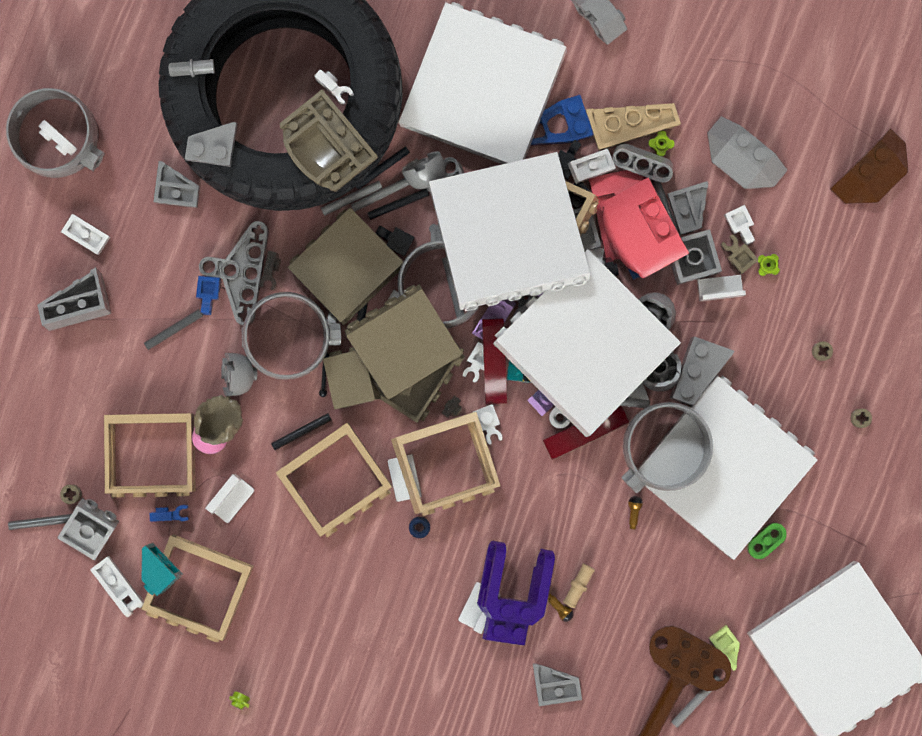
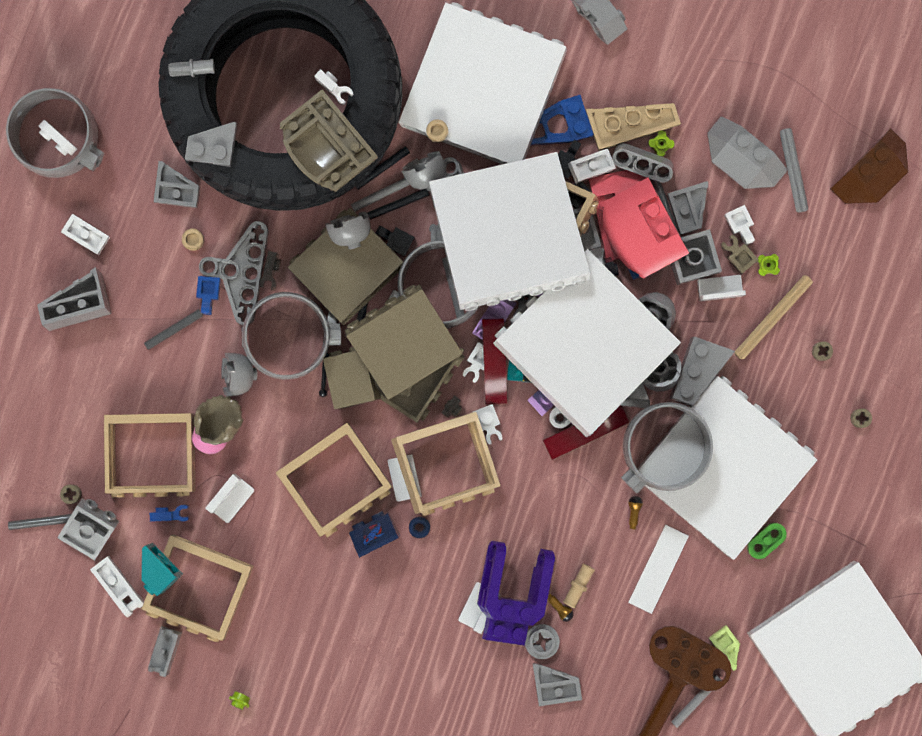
(164, 651): none -> light grey hinge
(192, 239): none -> tan tile
(301, 431): black bar -> none
(349, 230): none -> light grey cylinder
(351, 198): light grey bar -> none
(374, 533): none -> dark blue slope
(437, 130): none -> tan tile
(551, 645): none -> light grey gear
(658, 569): none -> white sticker
(773, 317): none -> tan axle
(794, 170): none -> light grey axle

